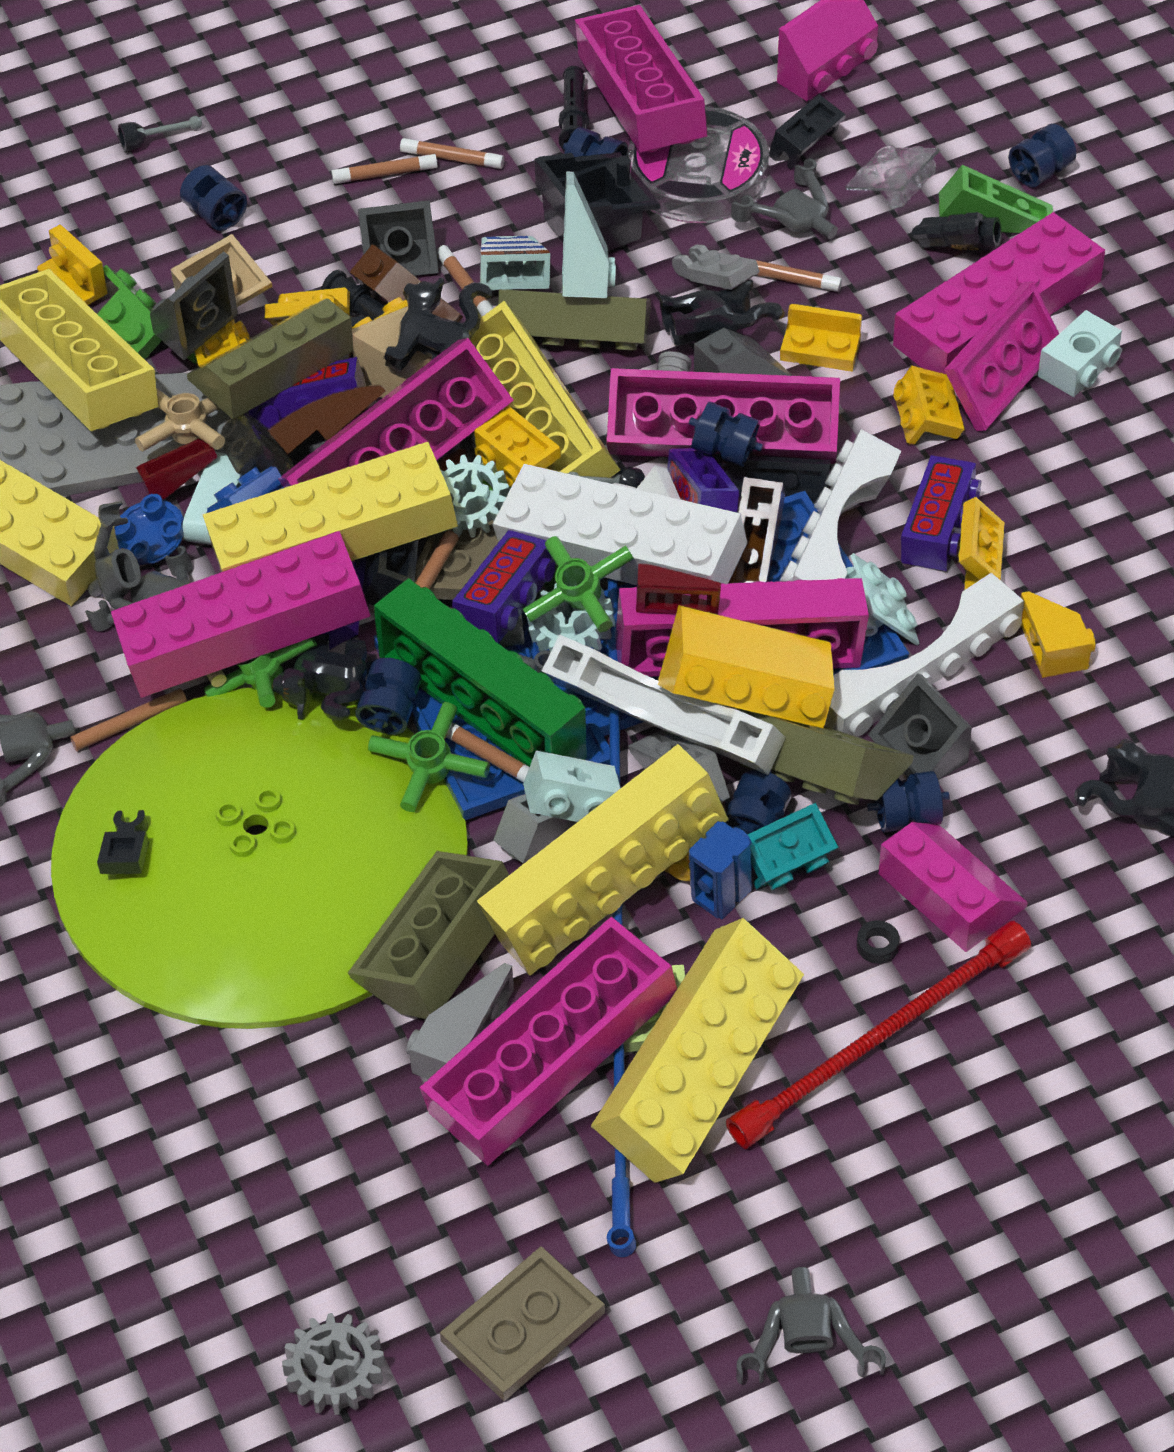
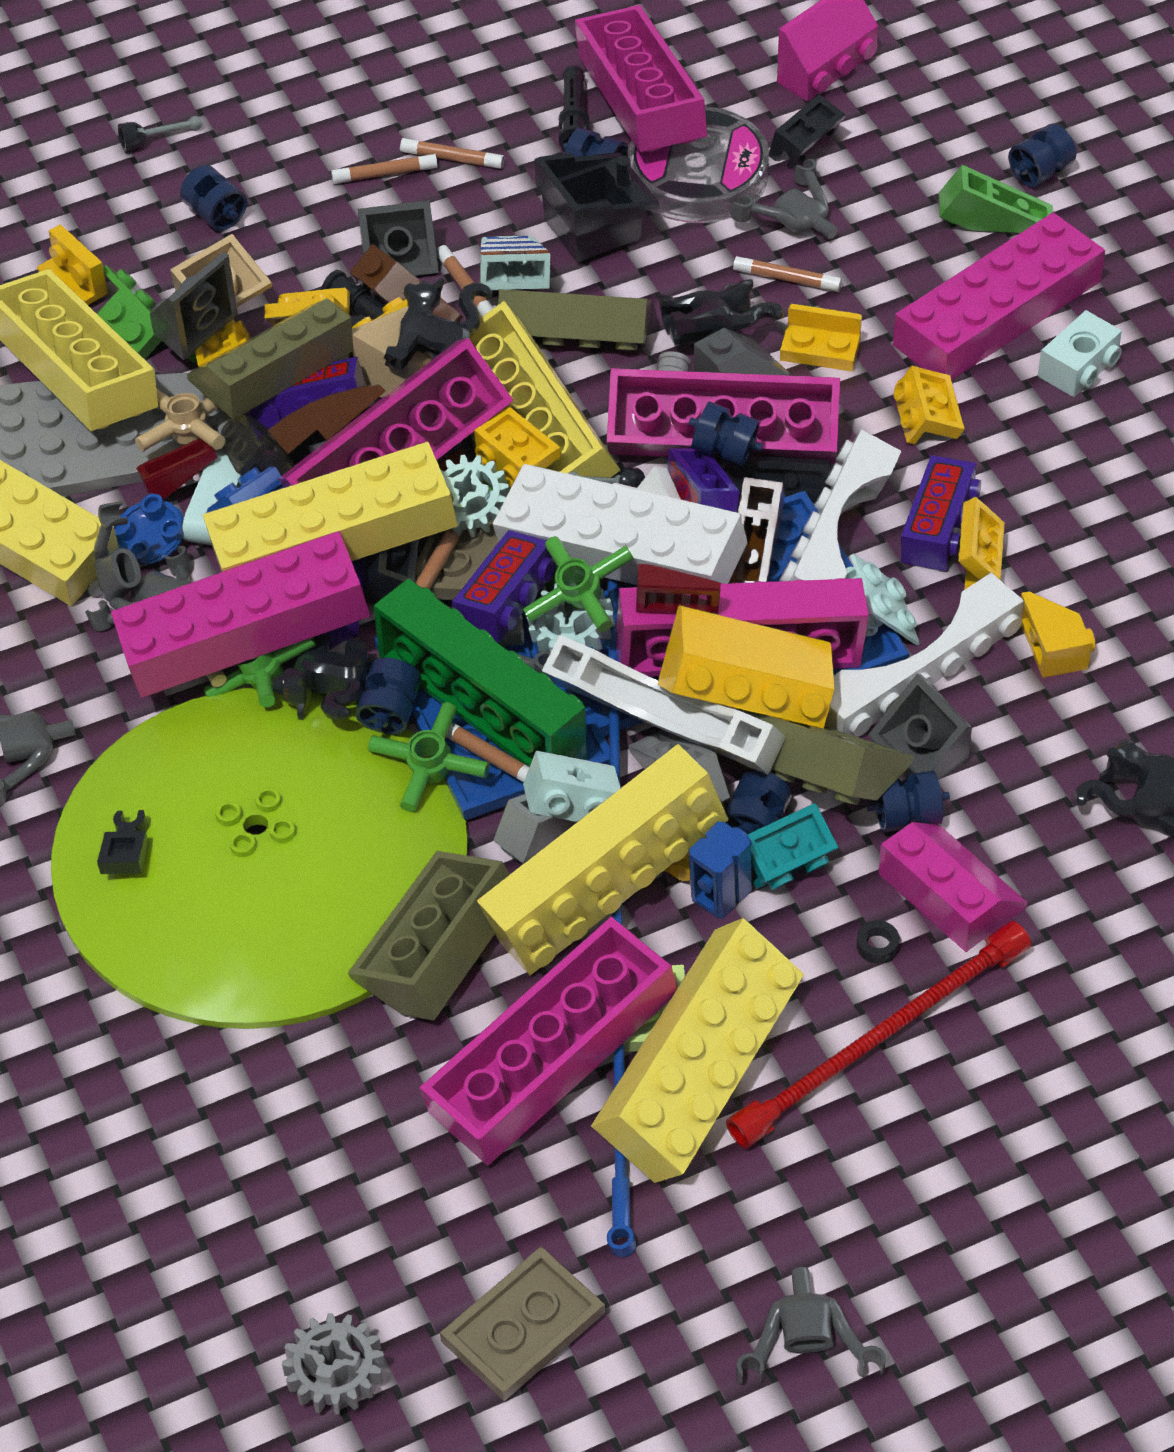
(127, 719): nougat bar -> none
(459, 1022): light grey slope -> none
(586, 263): light aqua slope -> none
(714, 267): light grey hinge -> none
(896, 172): clear hinge -> none
(959, 232): black rock -> none
(1002, 356): dark pink tile -> none

